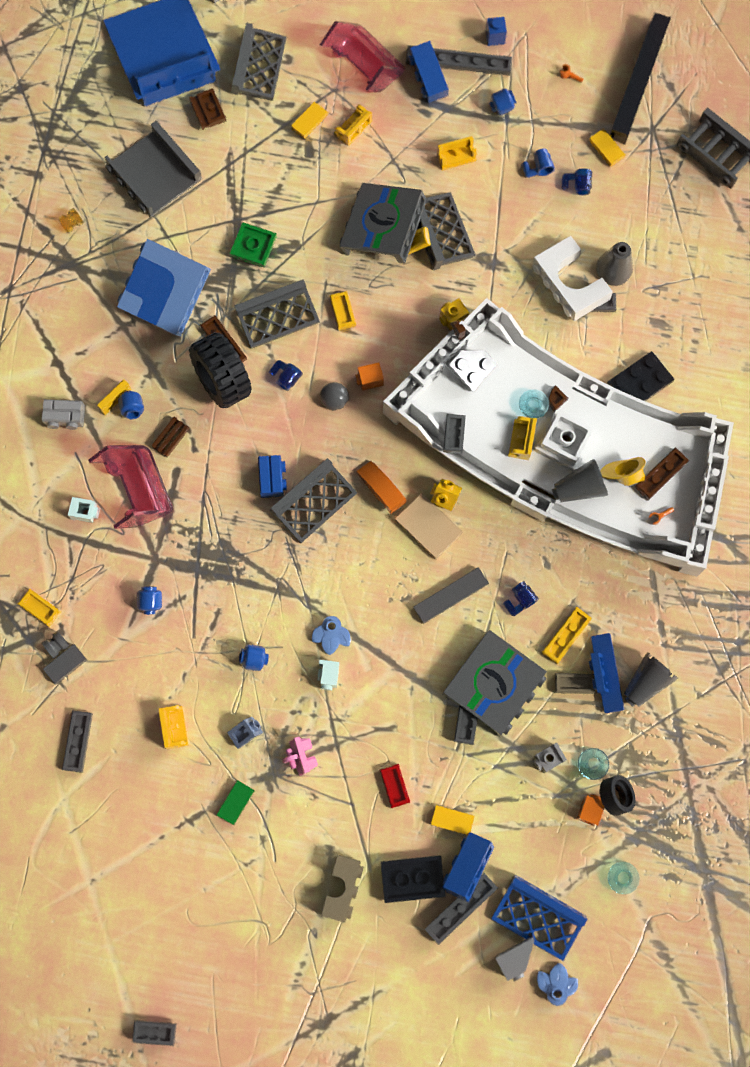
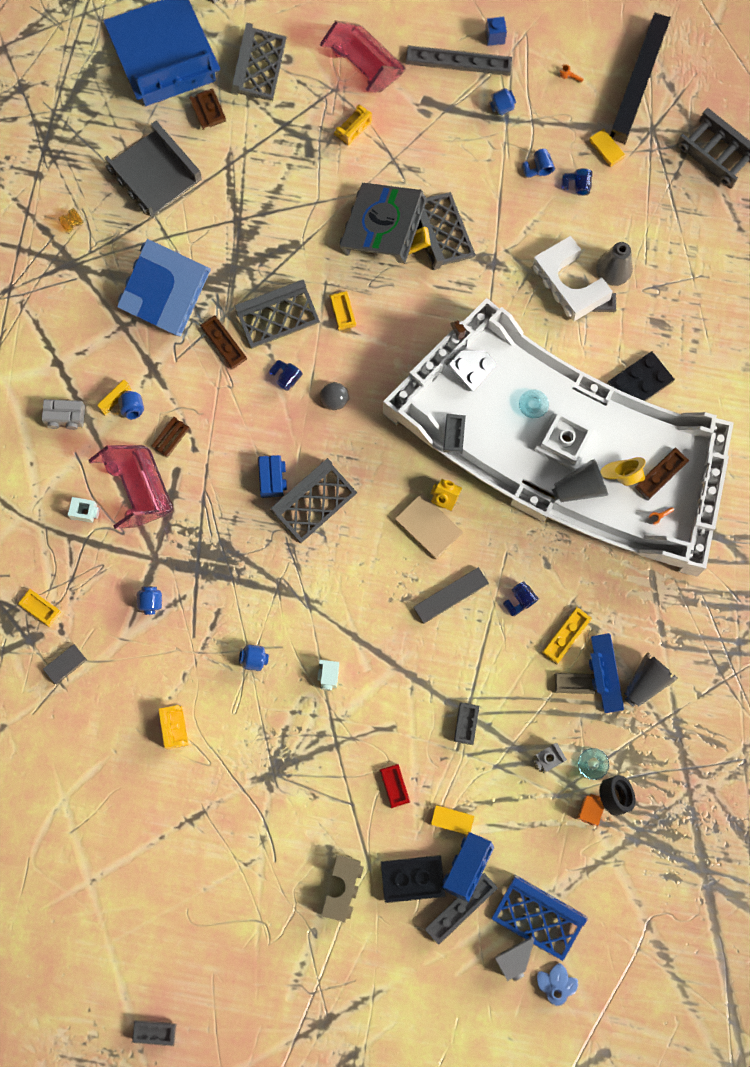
(55, 644): dark grey wheel -> none
(77, 741): dark grey tile -> none
(220, 370): black tyre -> none
(235, 802): green tile -> none
(245, 732): sand blue bracket -> none
(253, 244): green plate -> none
(297, 757): bright pink hips -> none
(309, 120): yellow tile -> none
(331, 637): medium blue plate -> none
(370, 376): orange brick -> none
(381, 487): orange slope -> none
(428, 72): blue brick -> none
(453, 311): yellow brick -> none
(456, 153): yellow hinge -> none
(495, 683): dark grey panel -> none
(522, 437): yellow hinge -> none
(557, 398): reddish brown tile -> none
(633, 875): clear light blue piece -> none

